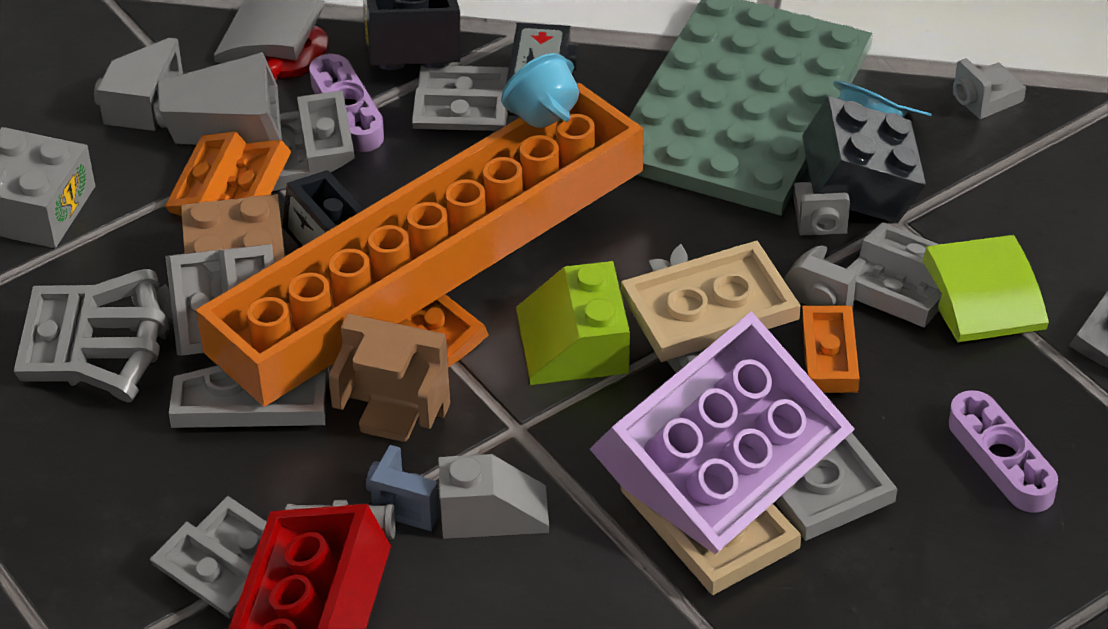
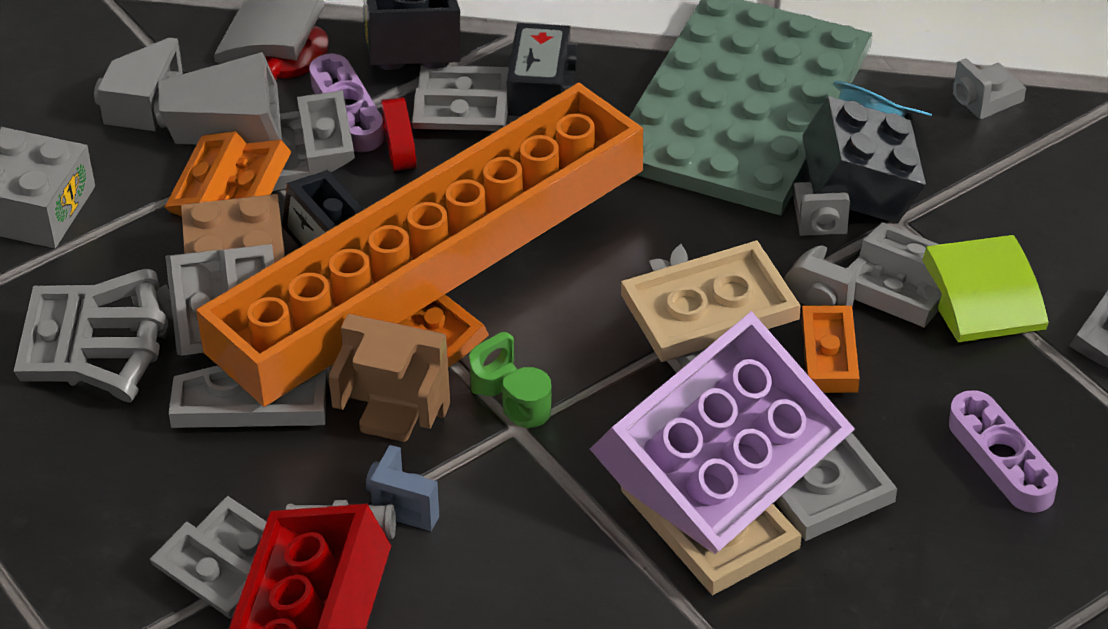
(398, 134): none -> red beam
(489, 498): light grey slope -> none
(524, 390): none -> bright green leg
(542, 91): medium azure piece -> none
(575, 326): lime slope -> none

